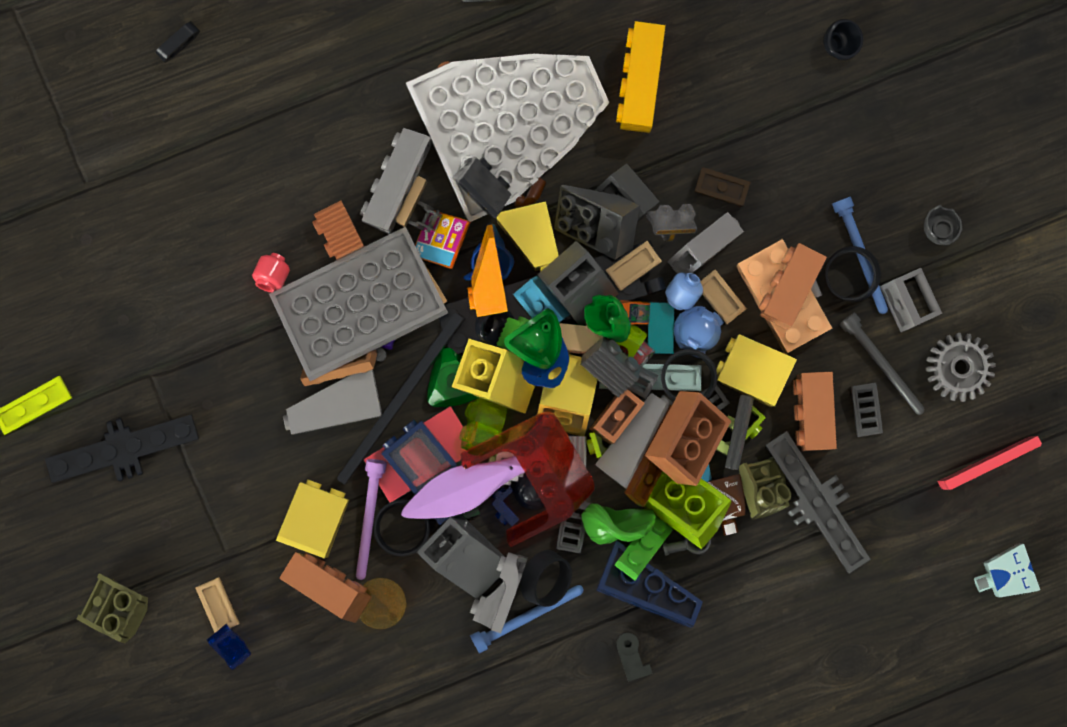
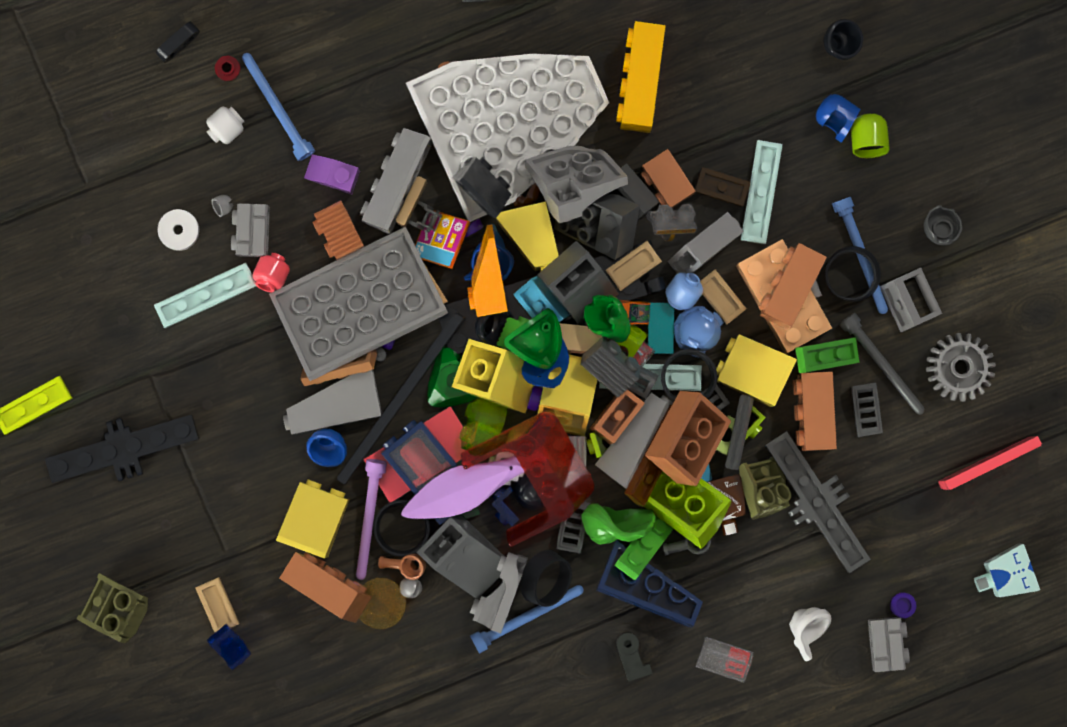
(186, 238): none -> white piece
(205, 295): none -> light aqua tile
(221, 205): none -> light grey hinge
(225, 125): none -> white head
(227, 76): none -> dark red plate
(251, 230): none -> light grey brick
(301, 147): none -> medium blue piece
(326, 448): none -> blue piece
(332, 173): none -> medium lavender slope
(405, 565): none -> nougat bar
(410, 588): none -> light grey hinge
(474, 227): none -> dark purple tile
(535, 398): none -> dark purple tile
(574, 179): none -> light grey slope
(667, 179): none -> nougat brick
(724, 659): none -> clear slope
(761, 192): none -> light aqua tile
(807, 627): none -> white hat
(827, 355): none -> bright green plate
(837, 115): none -> blue helmet
(869, 131): none -> lime helmet
(887, 644): none -> light grey brick
(903, 605): none -> dark purple tile

